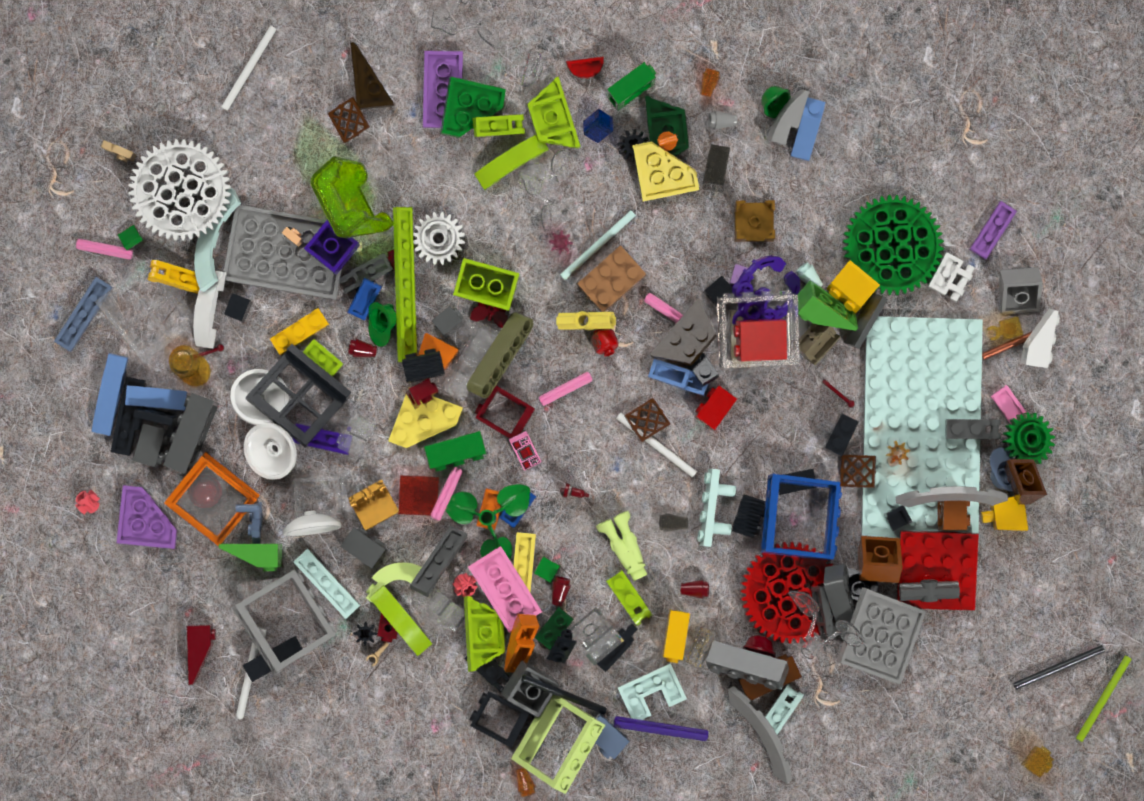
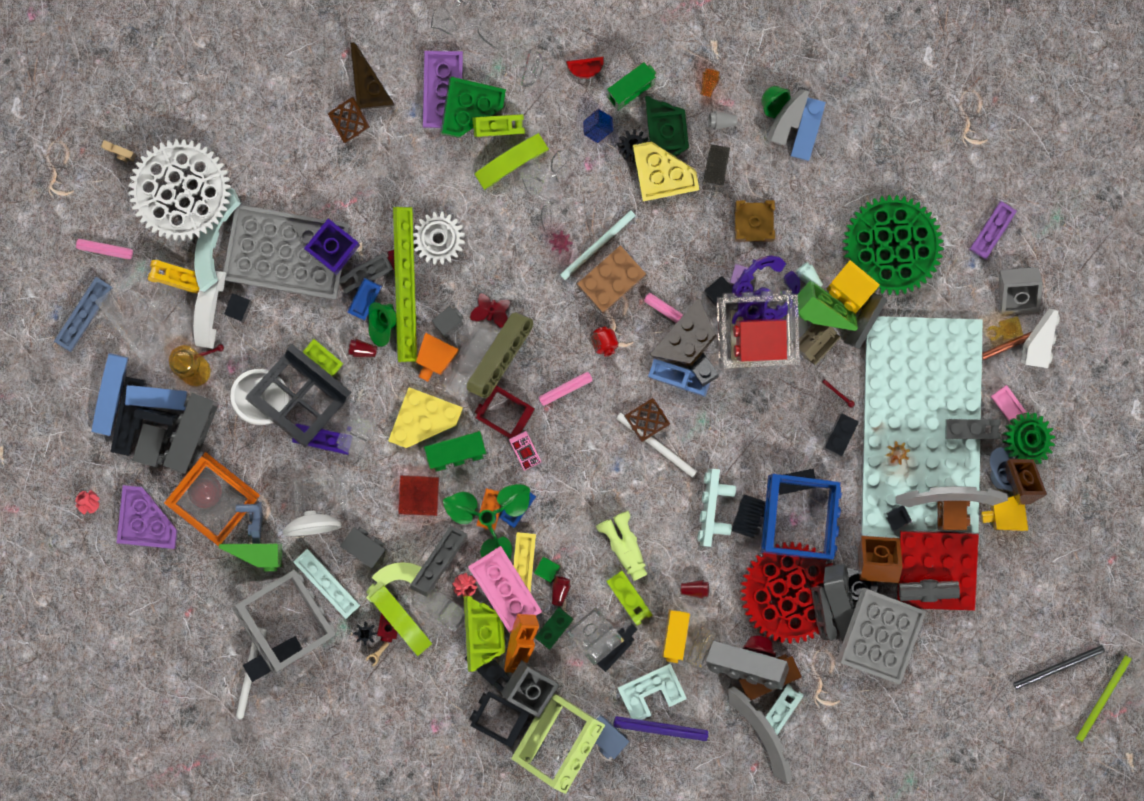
(130, 237): green tile -> none
(199, 645): dark red slope -> none
(248, 68): white piece -> none
(263, 455): white dish -> none
(293, 235): light nougat plate -> none
(299, 331): yellow plate -> none
(342, 200): clear neon green windscreen -> none
(373, 505): pearl gold hinge -> none
(422, 393): dark red brick -> none
(423, 366): black brick -> none
(446, 493): bright pink axle -> none
(486, 284): lime slope -> none
(525, 783): clear orange cone -> none
(552, 117): lime wing -> none
(562, 647): black hinge -> none
(563, 694): black piece -> none
(574, 492): dark red piece -> none
(596, 320): light yellow piece -> none
(667, 141): orange plate -> none
(671, 522): clear smoke cone -> none
(715, 408): red brick -> none
(815, 646): clear plant -> none
(871, 471): reddish brown window -> none
(946, 274): white plate -> none
(1038, 761): clear yellow brick -> none

